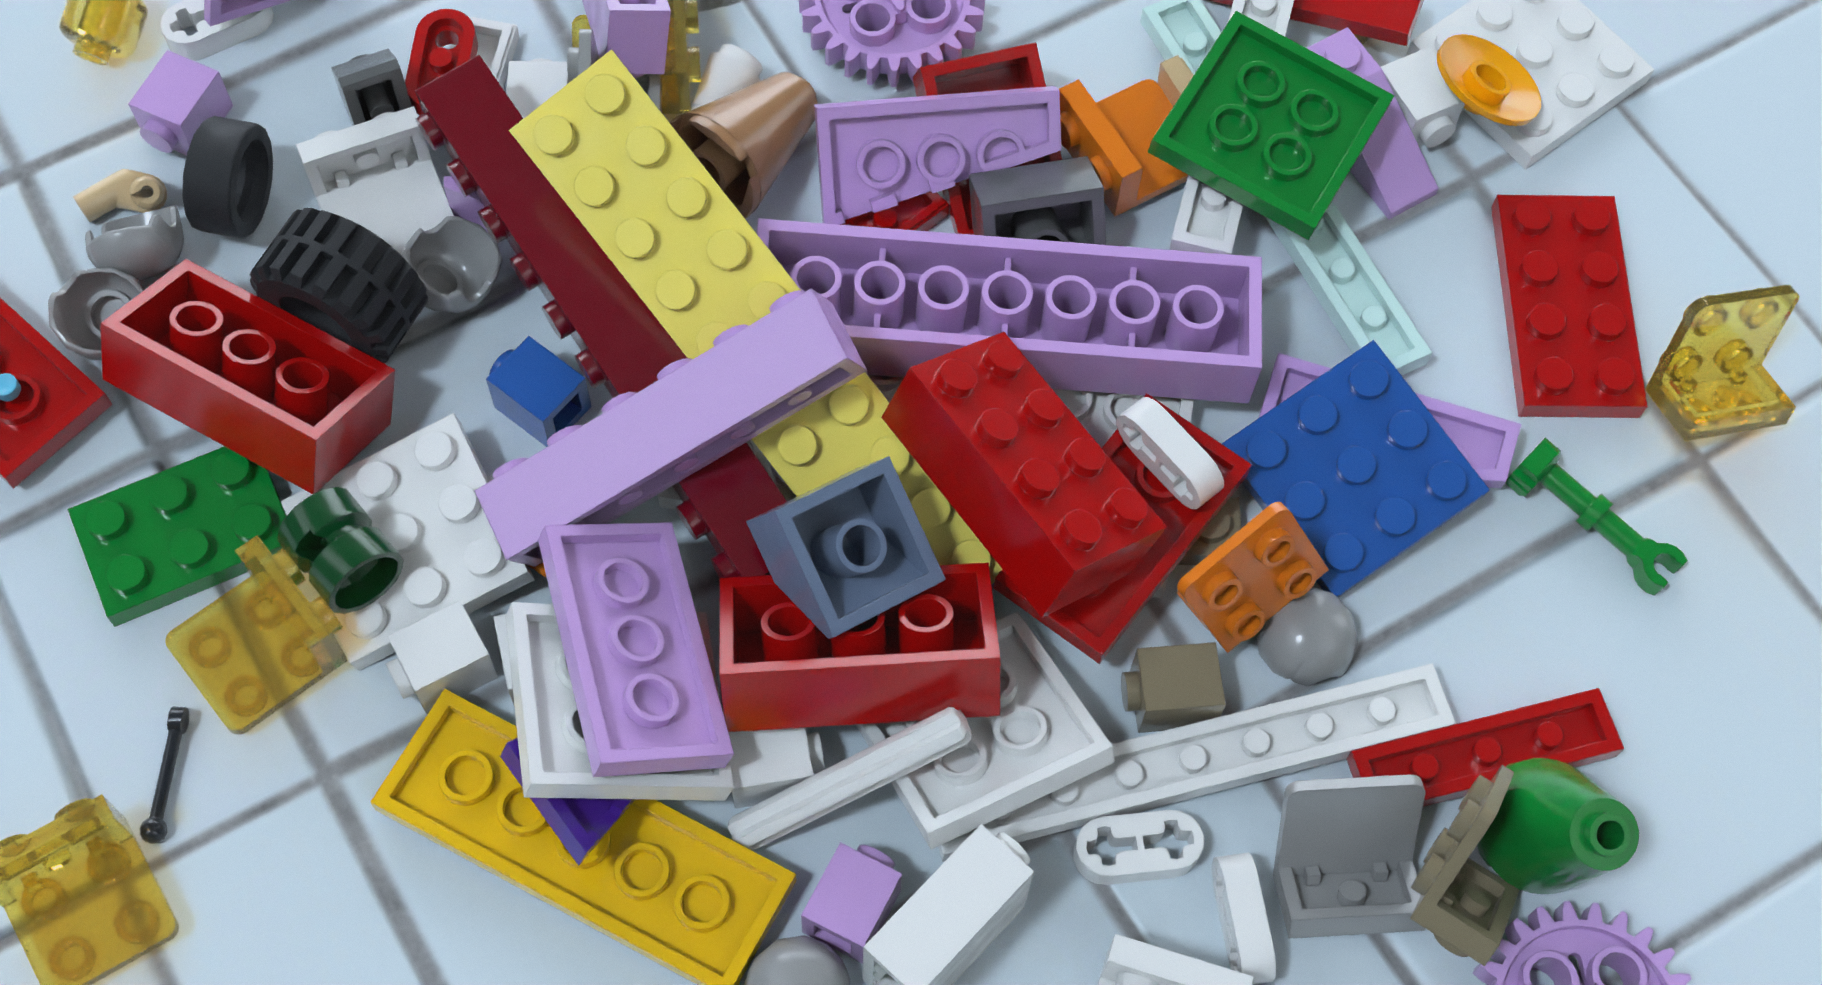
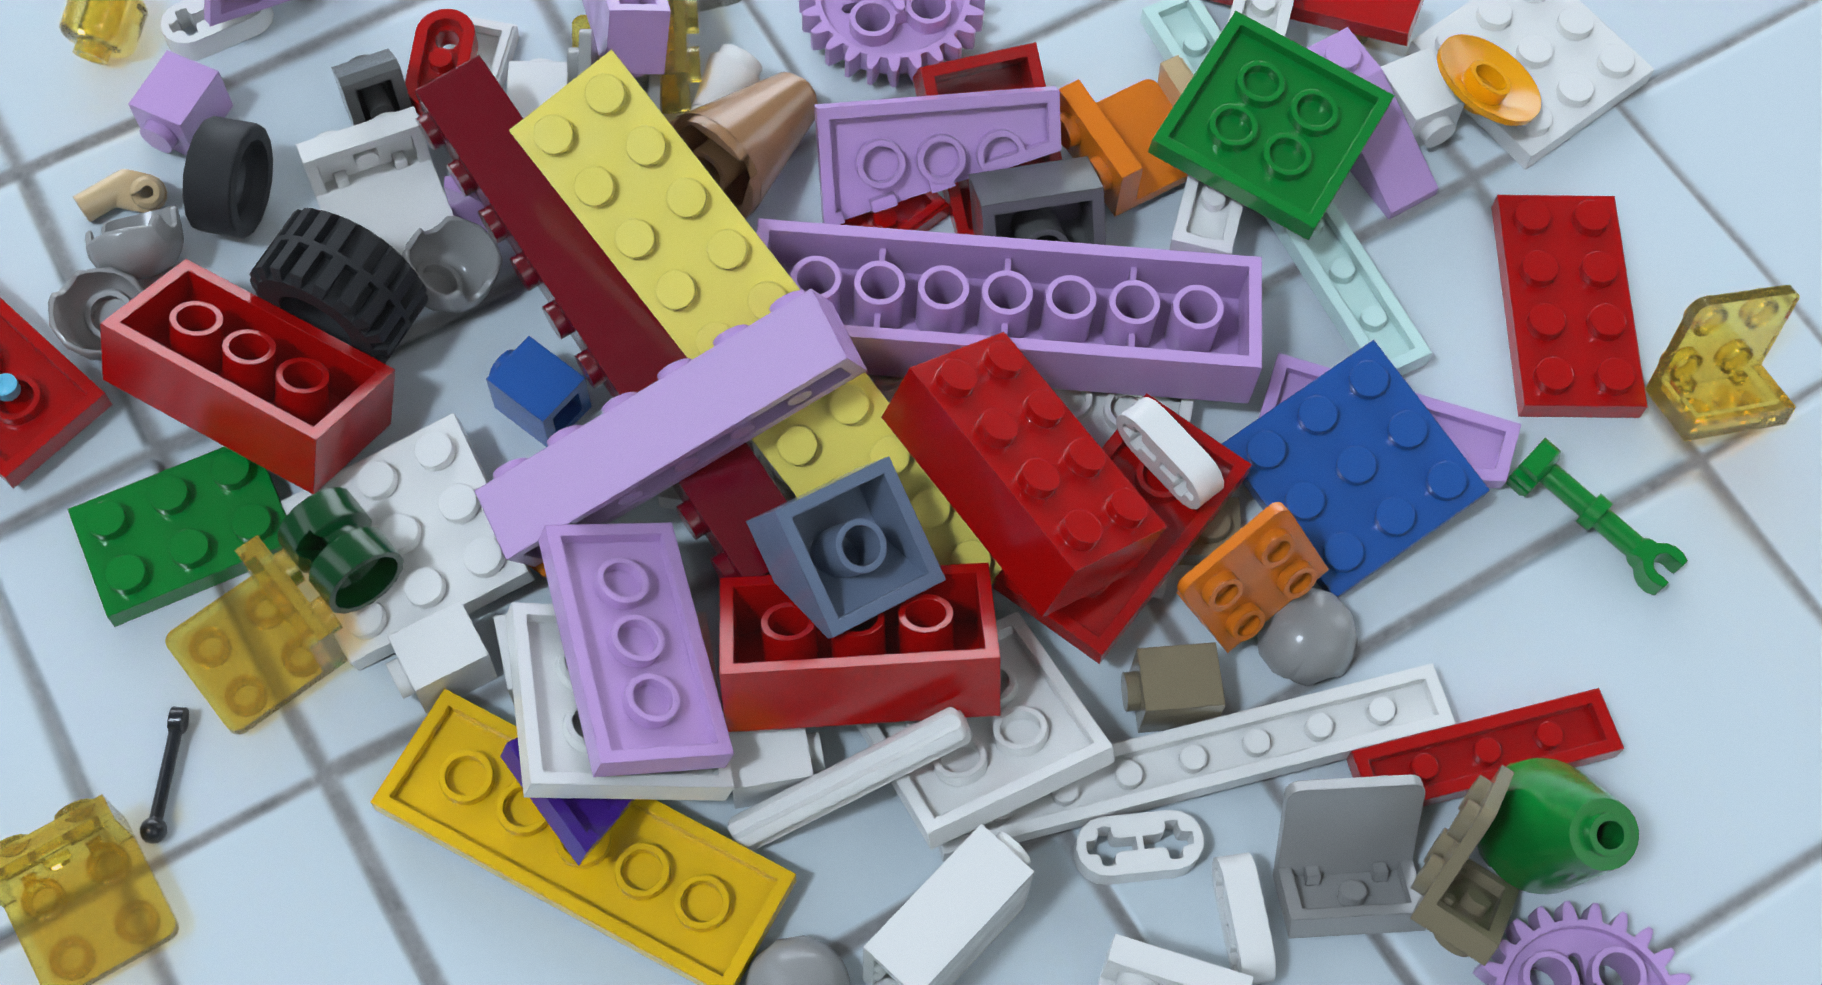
(852, 899): lavender brick -> none

